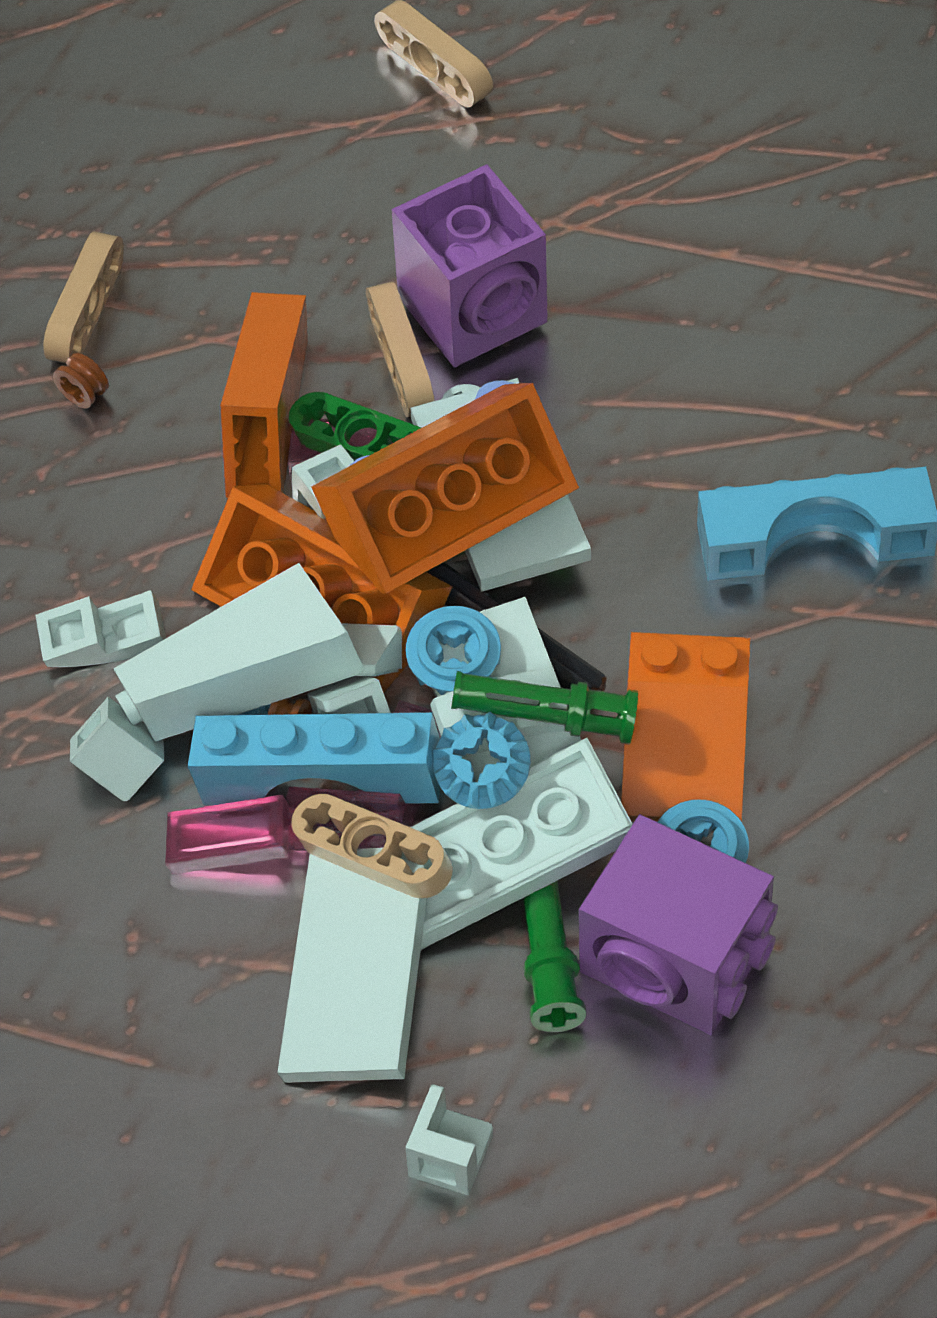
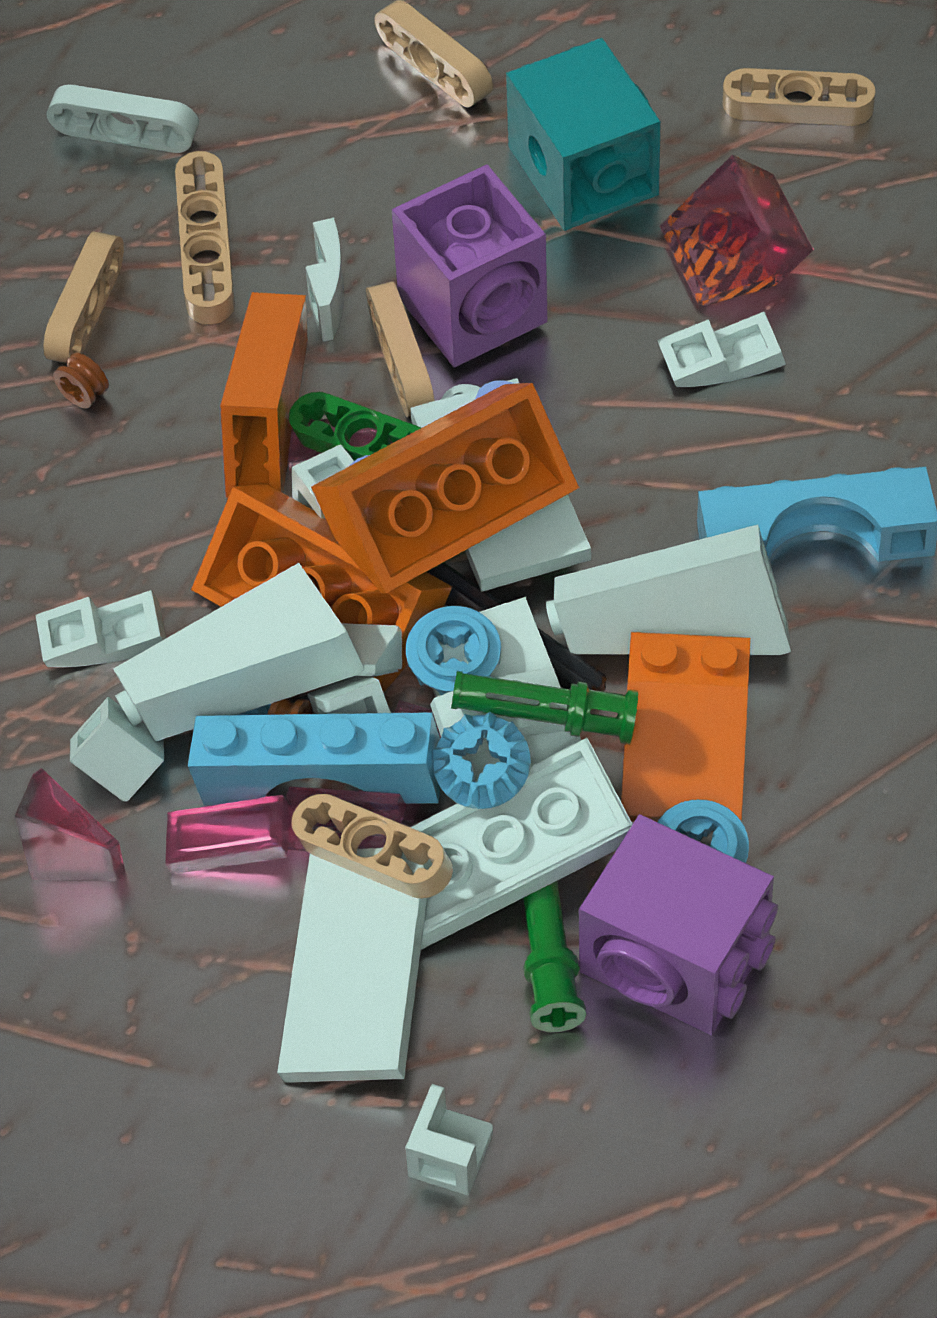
(62, 837): none -> clear pink slope
(168, 129): none -> light aqua beam
(204, 236): none -> tan beam
(326, 279): none -> light aqua slope
(583, 133): none -> teal brick
(688, 589): none -> light aqua slope
(714, 357): none -> light aqua slope
(735, 234): none -> clear pink slope
(815, 111): none -> tan beam

